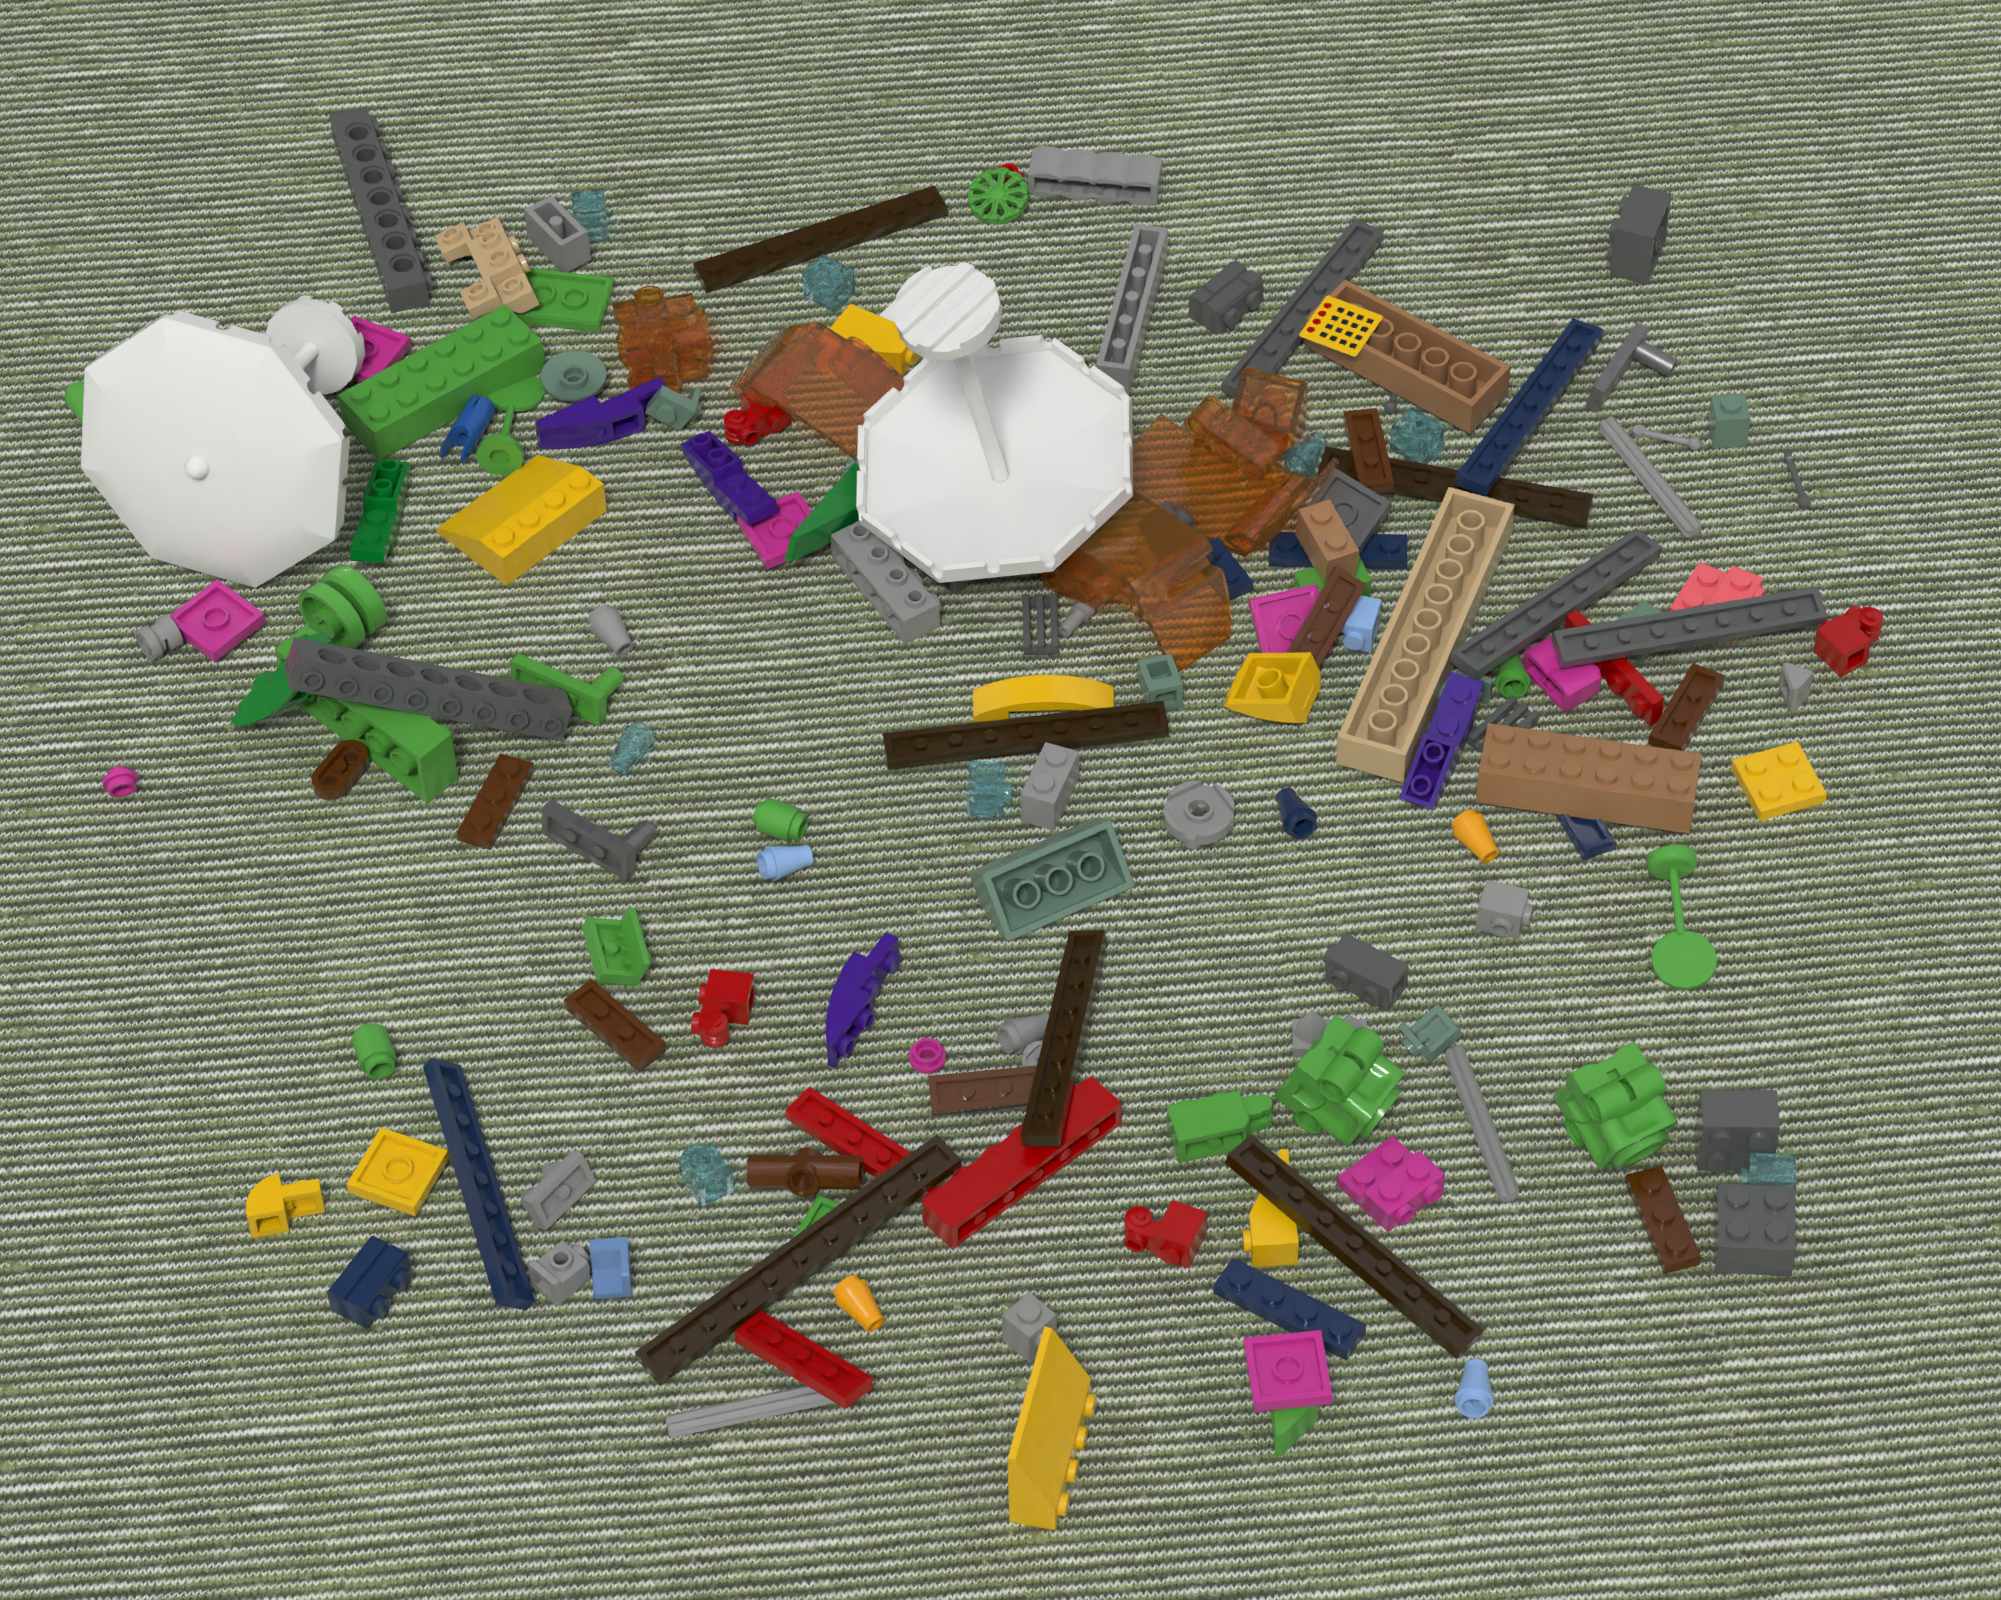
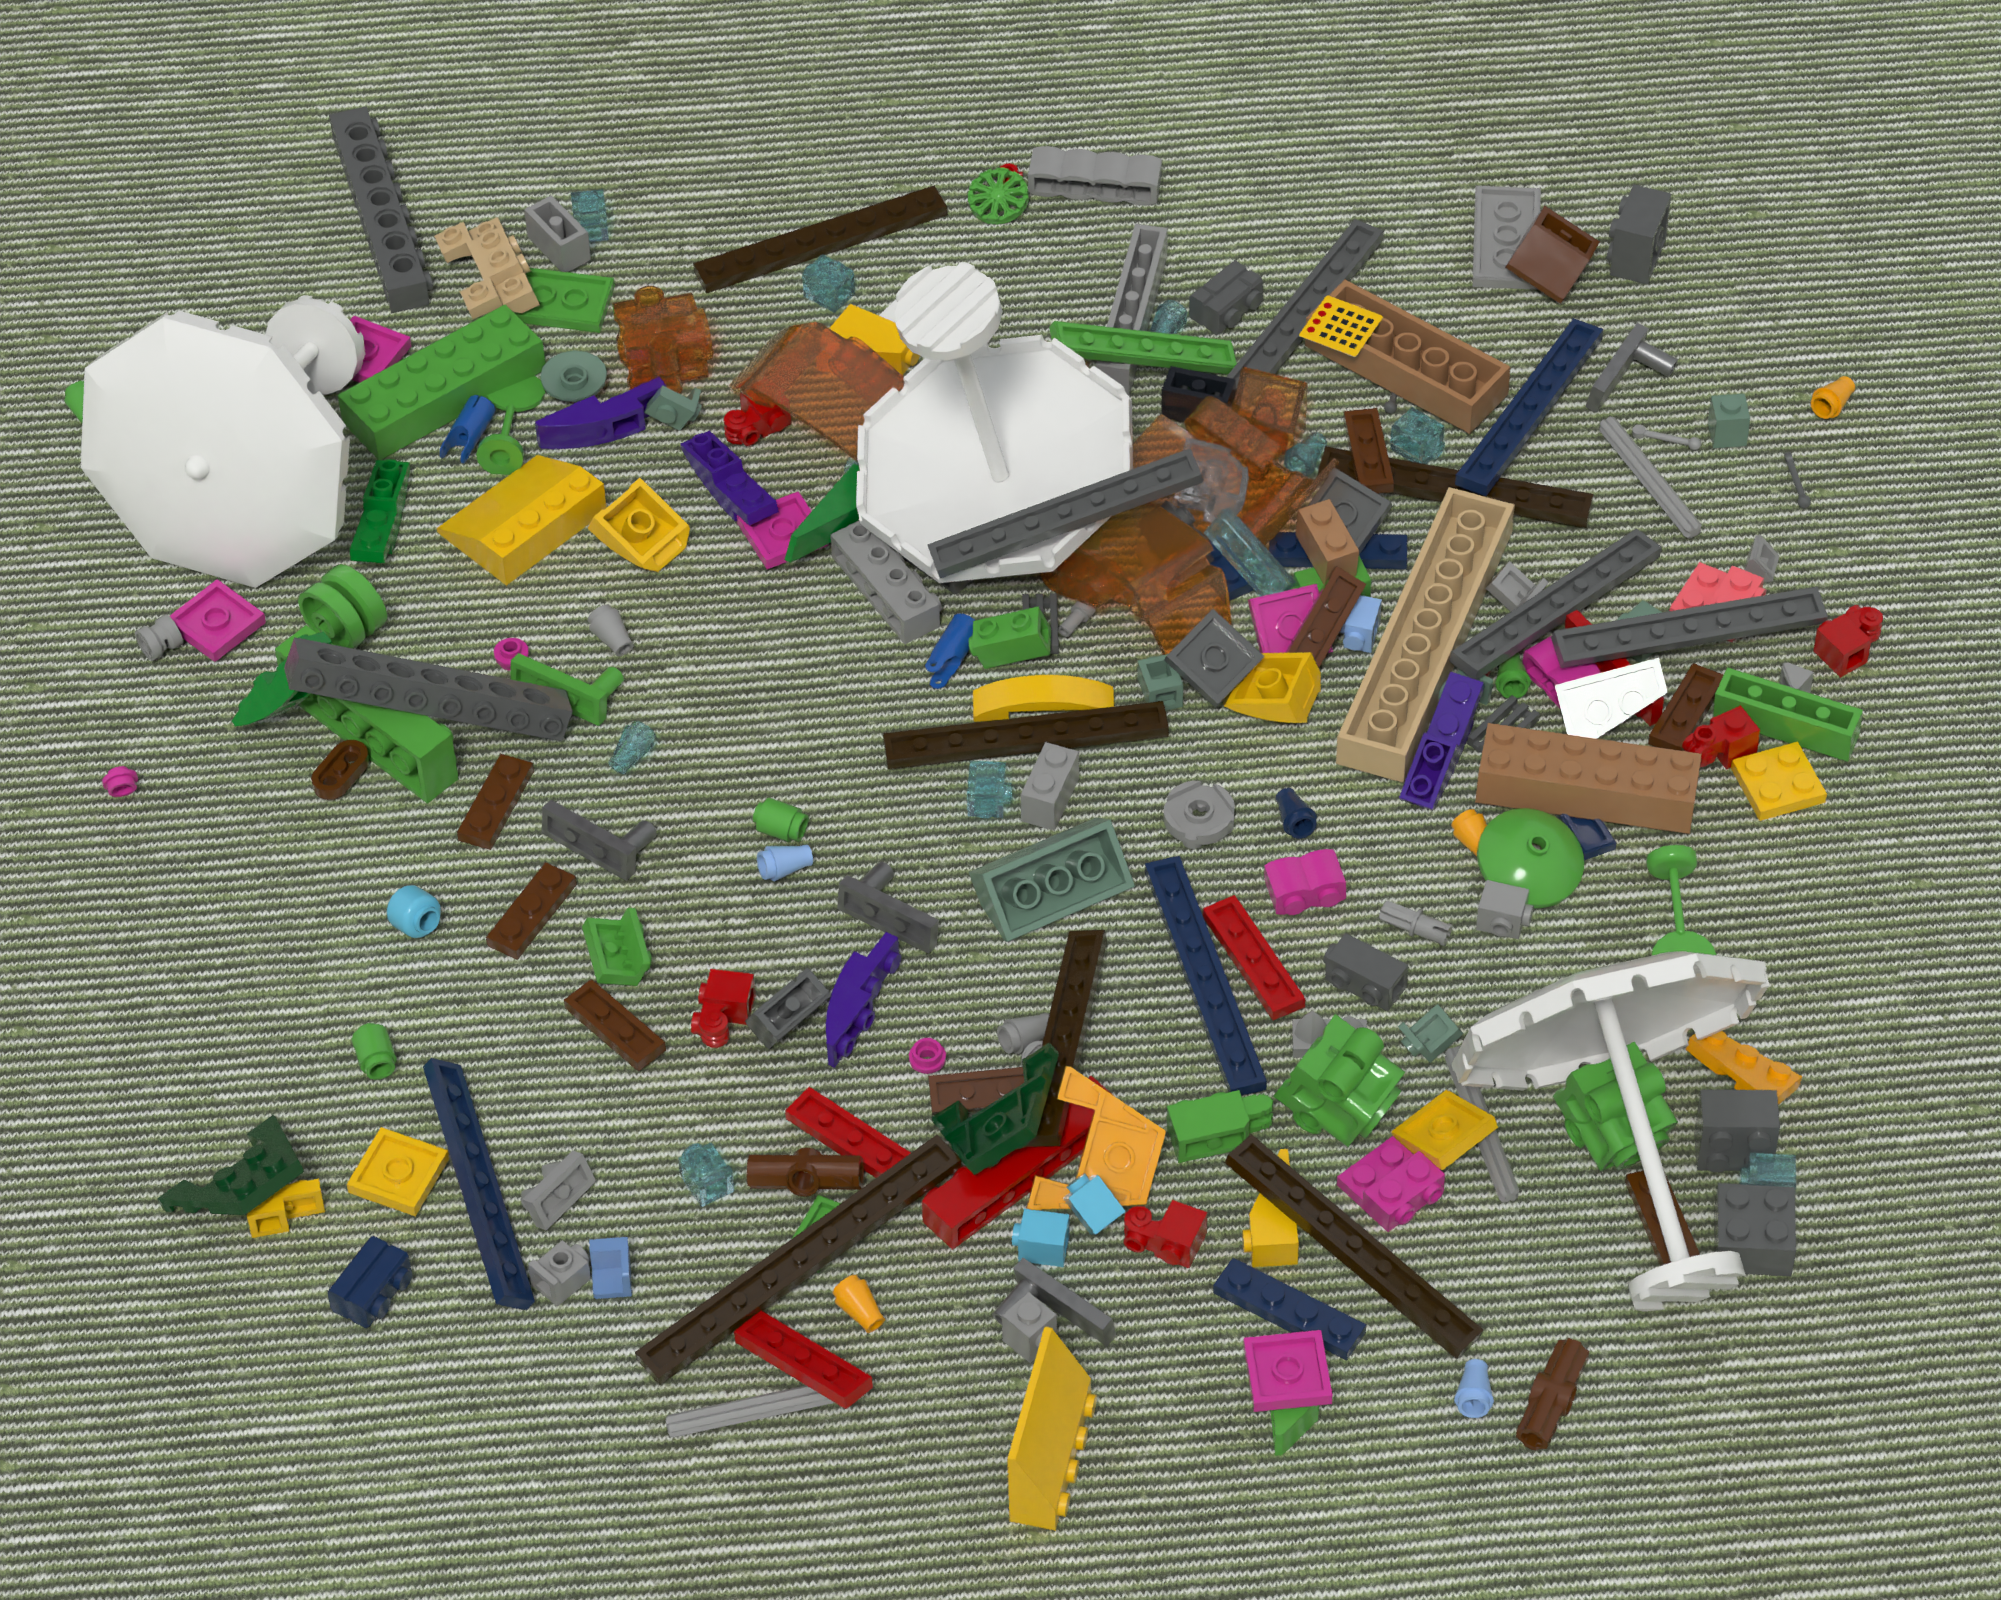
(248, 1182): none -> dark green wing
(413, 911): none -> medium azure head
(507, 650): none -> dark pink plate
(531, 911): none -> reddish brown plate
(641, 528): none -> yellow slope
(787, 1008): none -> dark grey brick
(867, 903): none -> flat silver piece
(950, 650): none -> blue piece
(1004, 1123): none -> dark green wing
(1010, 637): none -> bright green brick
(1042, 1237): none -> medium azure brick
(1058, 1298): none -> flat silver piece
(1065, 513): none -> dark grey plate
(1093, 1203): none -> medium azure brick
(1118, 1147): none -> light orange wing
(1146, 347): none -> bright green tile
(1169, 318): none -> clear light blue cone
(1187, 388): none -> black brick
(1205, 976): none -> dark blue plate
(1214, 658): none -> dark grey tile
(1222, 484): none -> clear brick
(1248, 554): none -> clear light blue plate
(1254, 957): none -> red plate
(1305, 882): none -> dark pink brick
(1415, 922): none -> light grey axle
(1445, 1129): none -> yellow plate
(1499, 225): none -> light grey tile
(1509, 857): none -> bright green dish
(1513, 587): none -> light grey bracket
(1552, 254): none -> reddish brown slope
(1552, 1394): none -> reddish brown piece
(1594, 1019): none -> white piece
(1609, 698): none -> wing
(1727, 738): none -> red brick
(1744, 1065): none -> light orange wing
(1762, 559): none -> light grey slope
(1791, 713): none -> bright green brick
(1830, 399): none -> light orange cone

